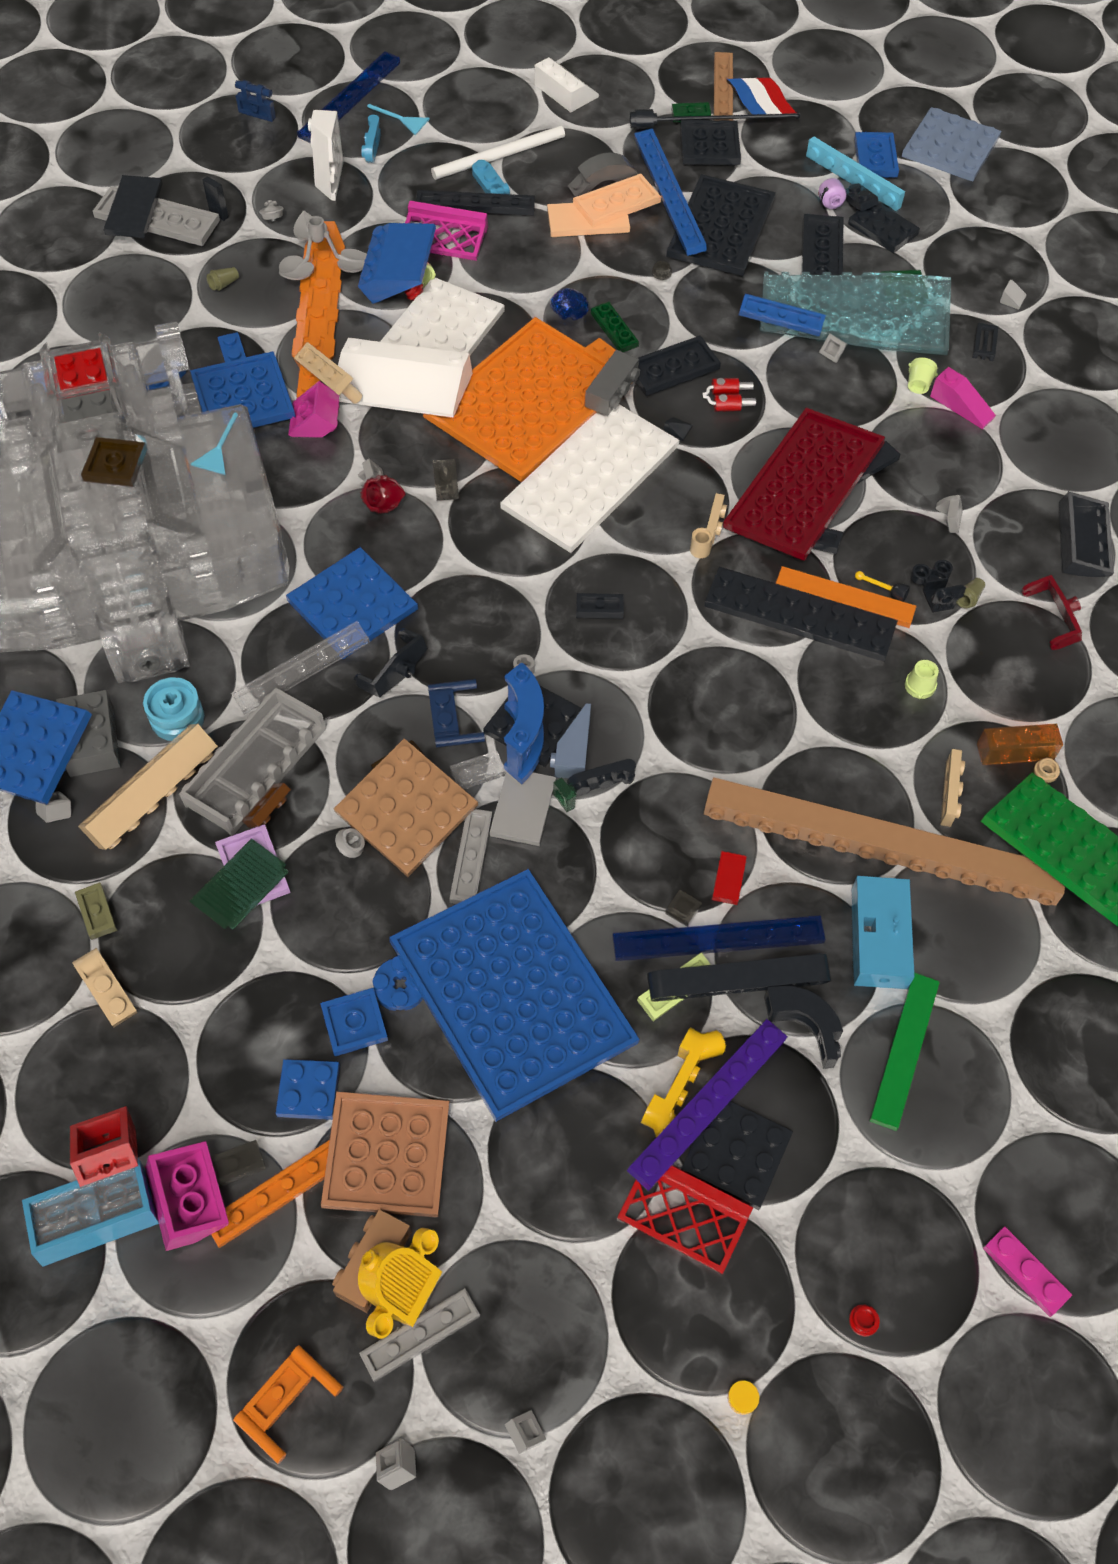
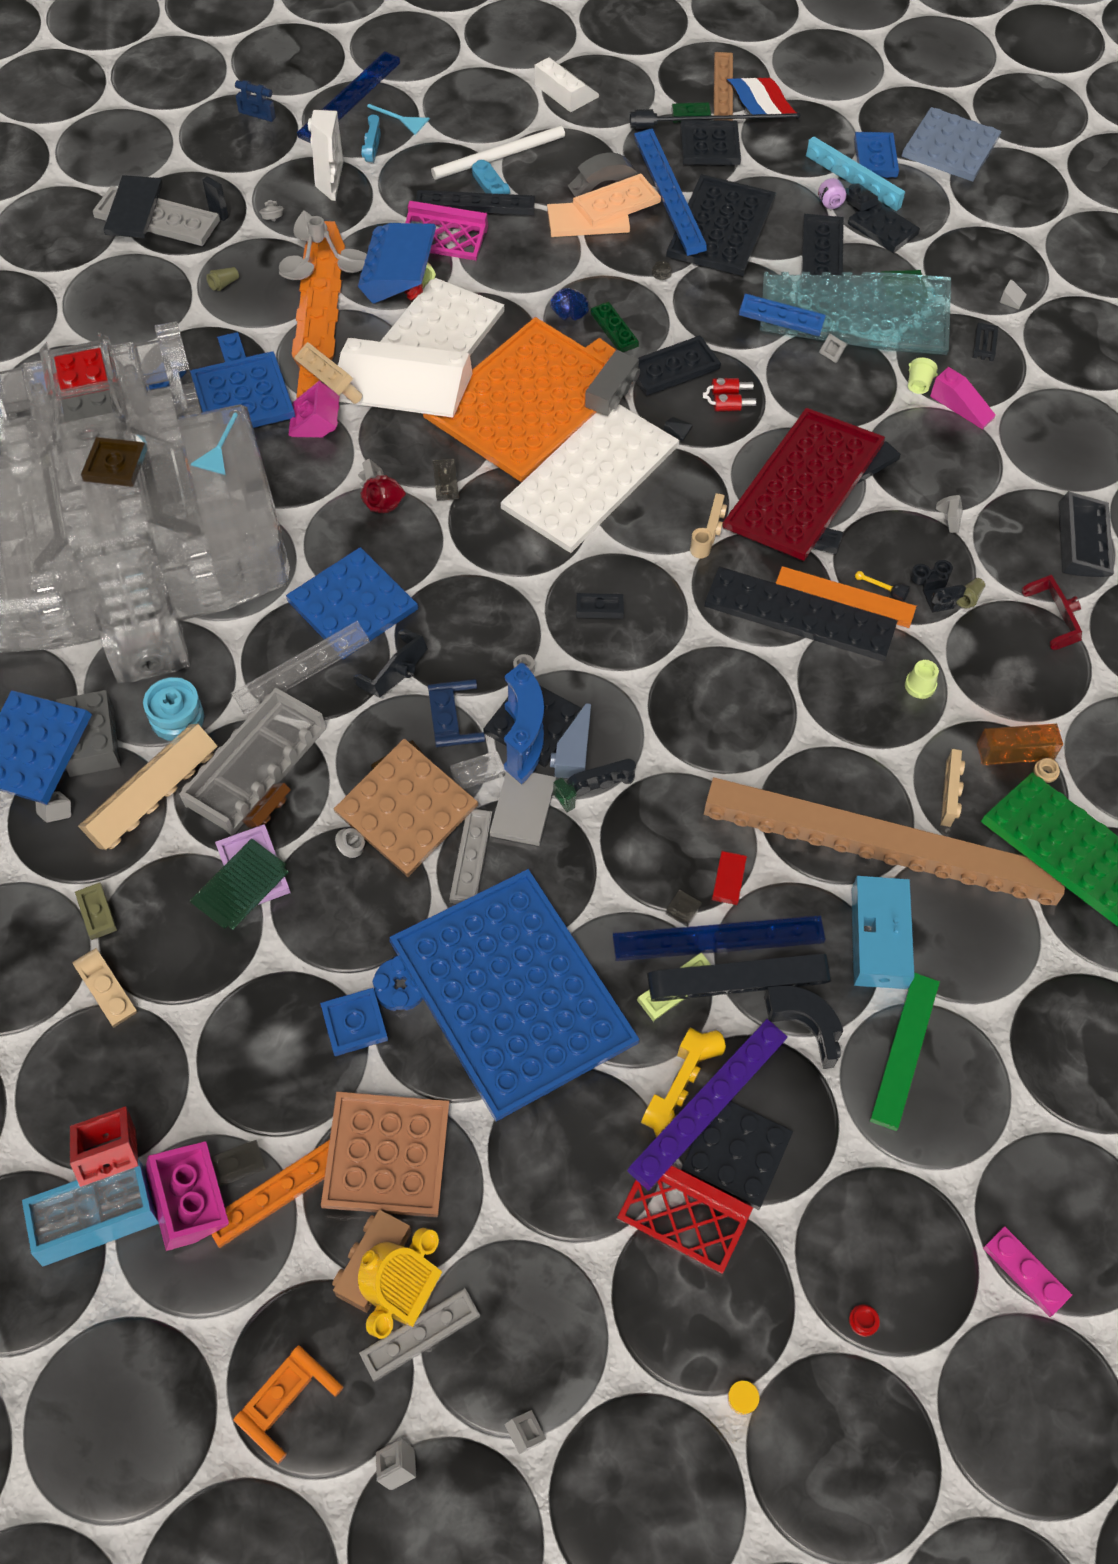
(307, 1089): blue plate -> none

